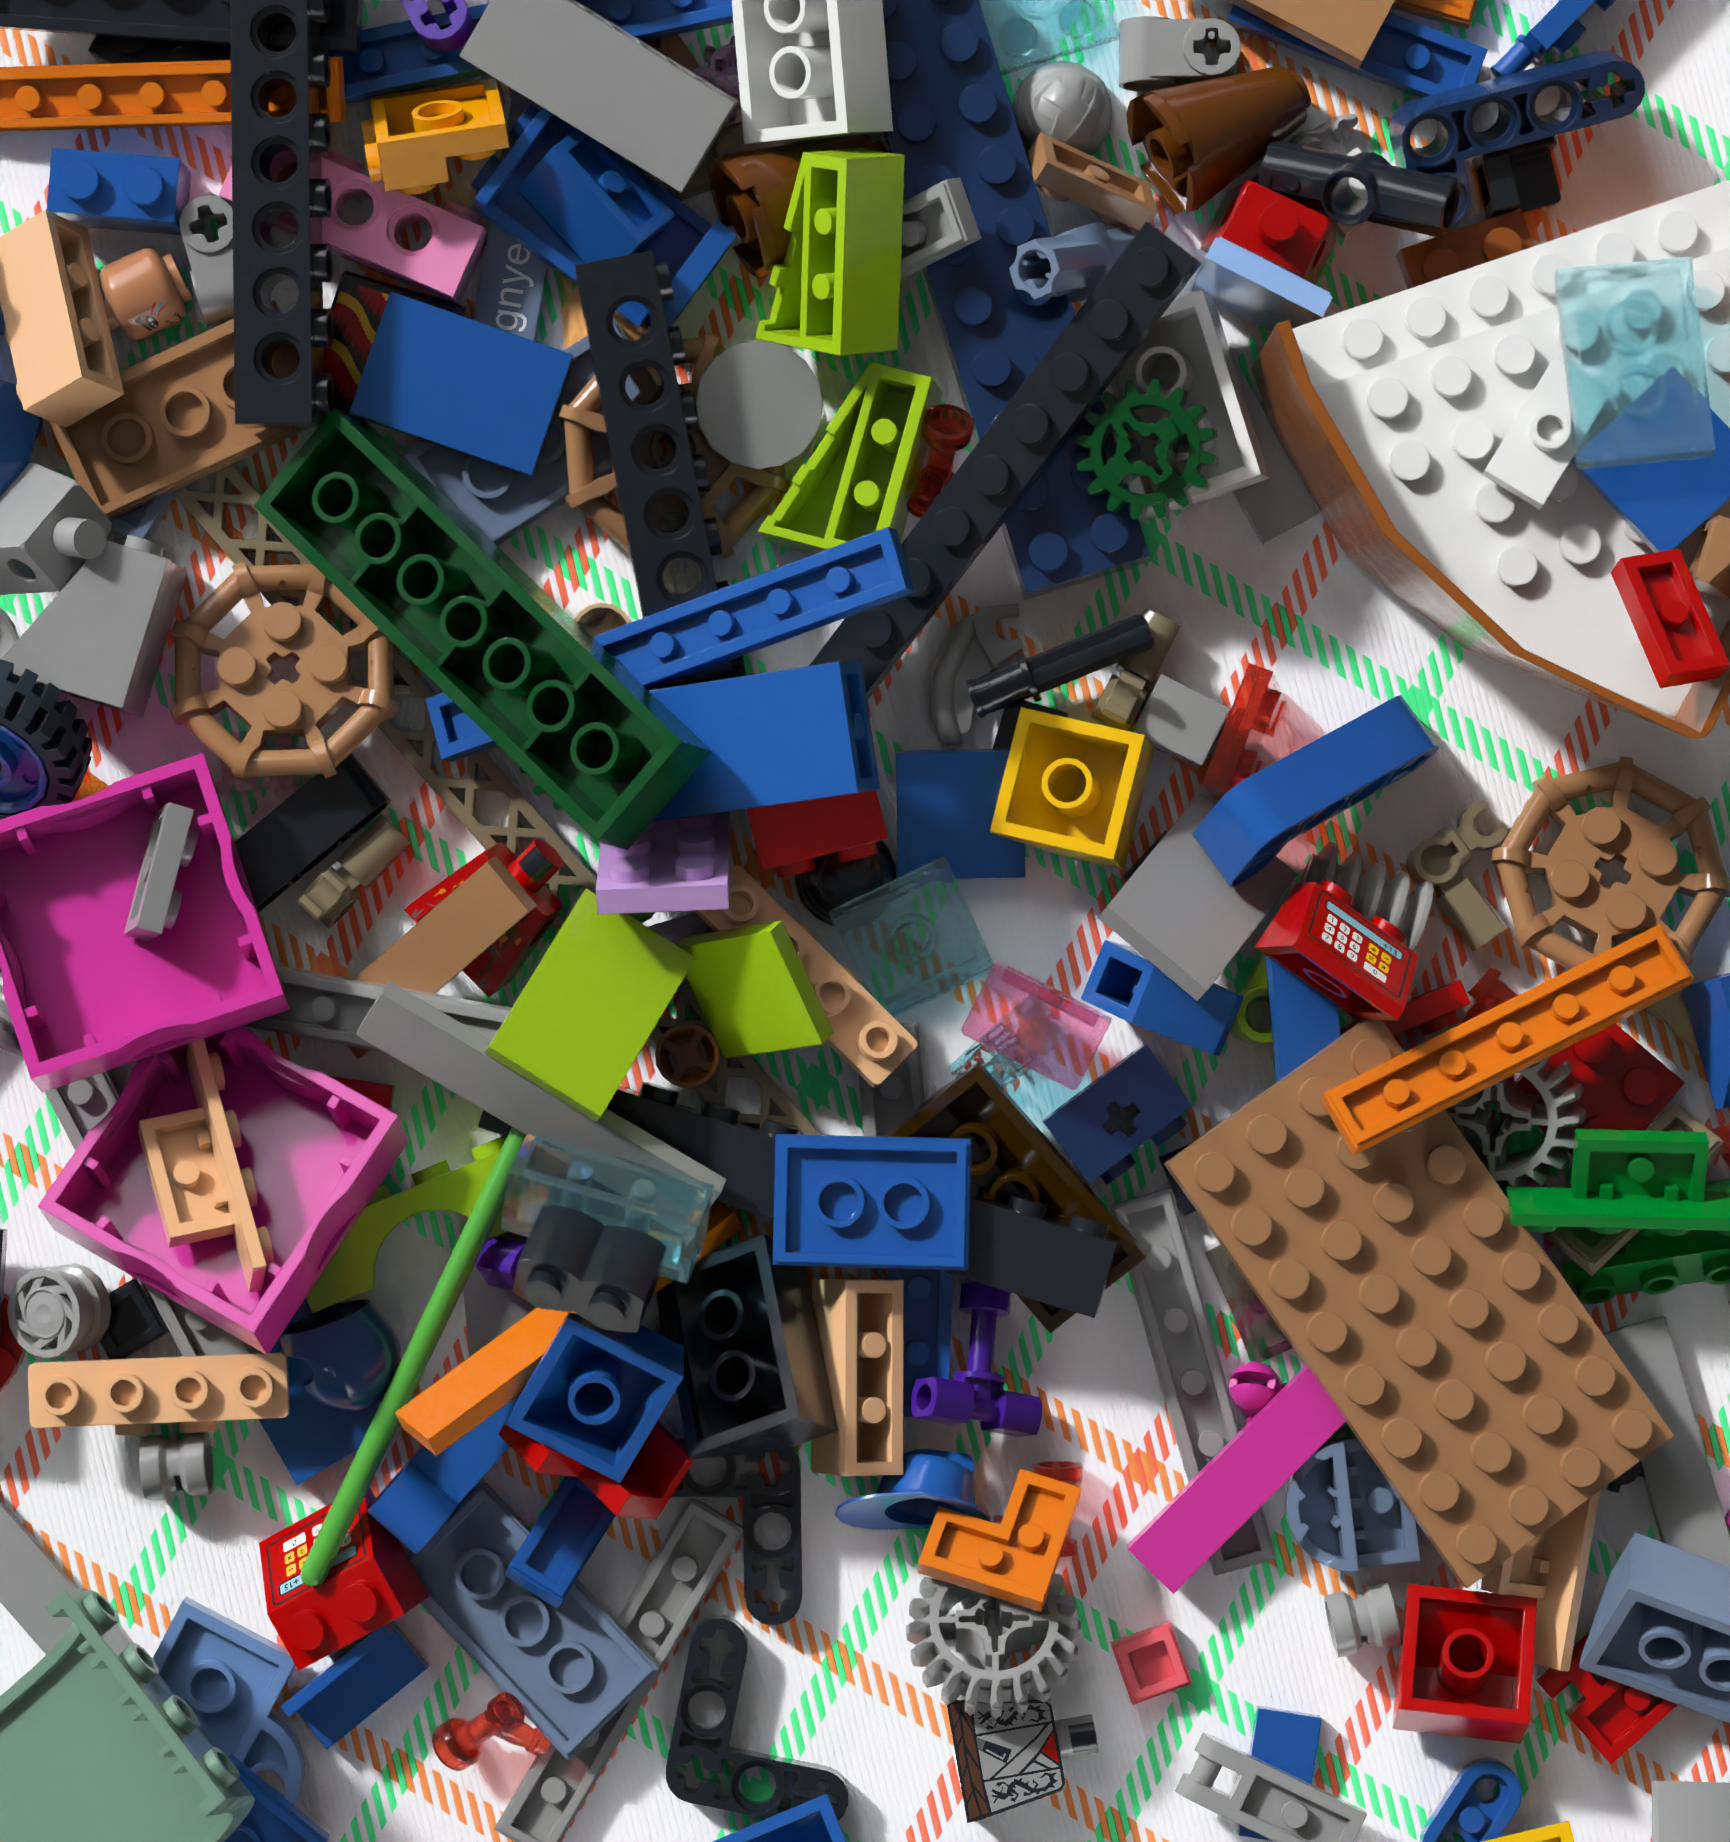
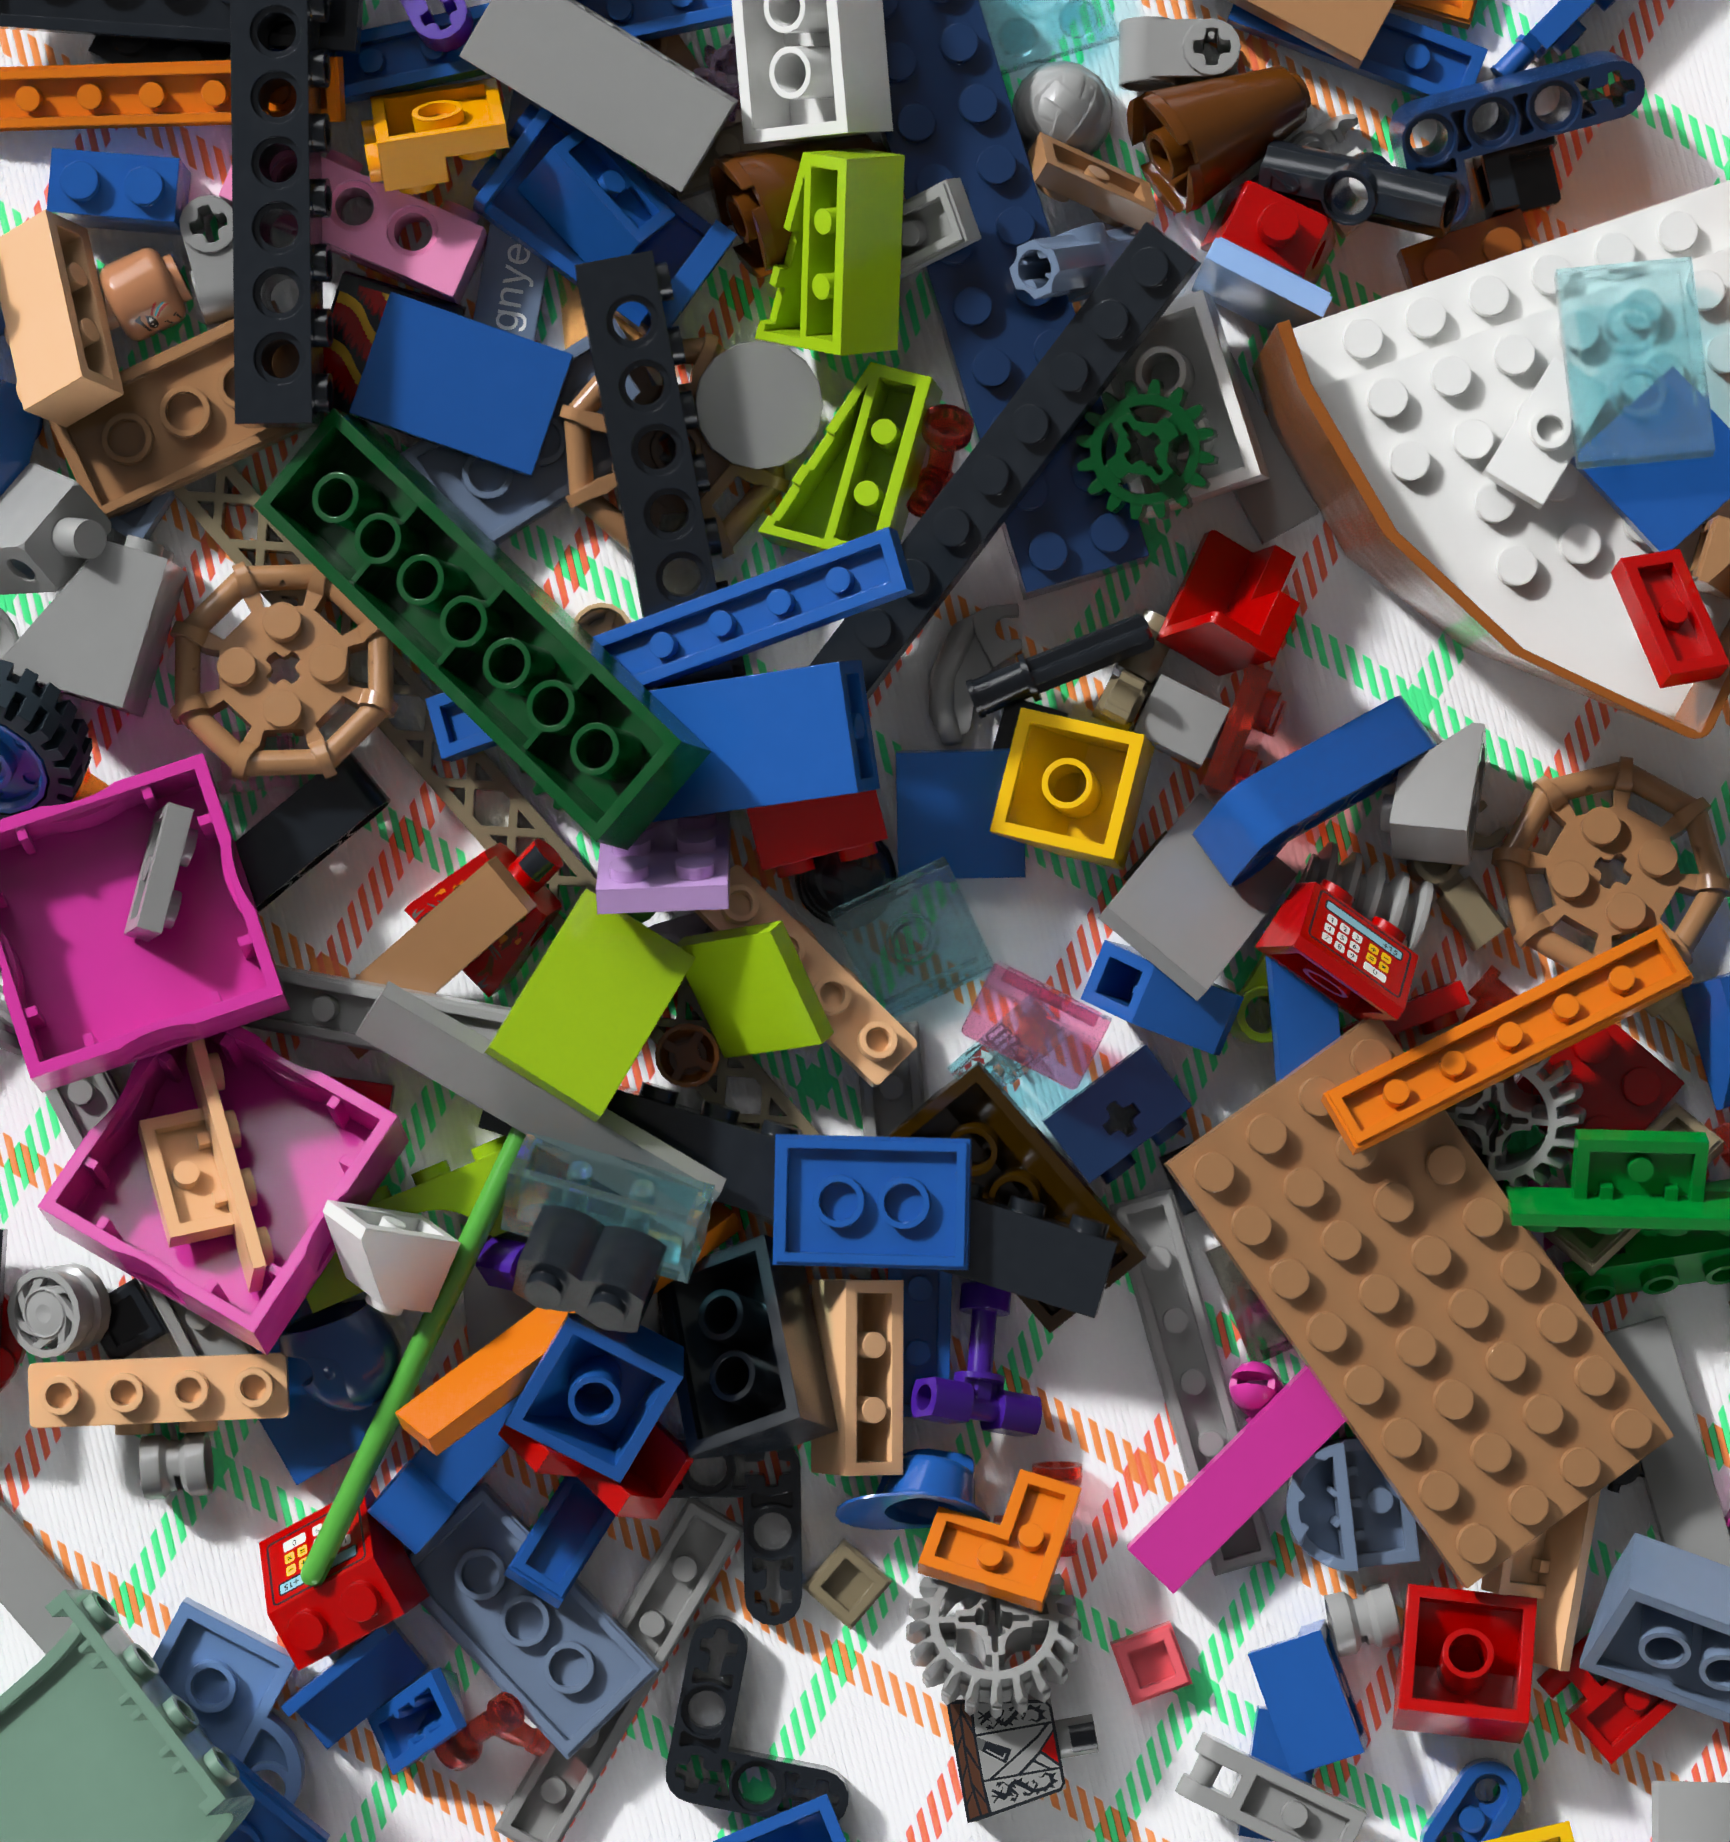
(362, 864): dark tan bar -> none
(391, 1255): none -> white slope
(419, 1719): none -> blue slope
(847, 1583): none -> dark tan tile
(1230, 606): none -> red panel
(1309, 1699): none -> blue panel
(1438, 800): none -> light grey slope

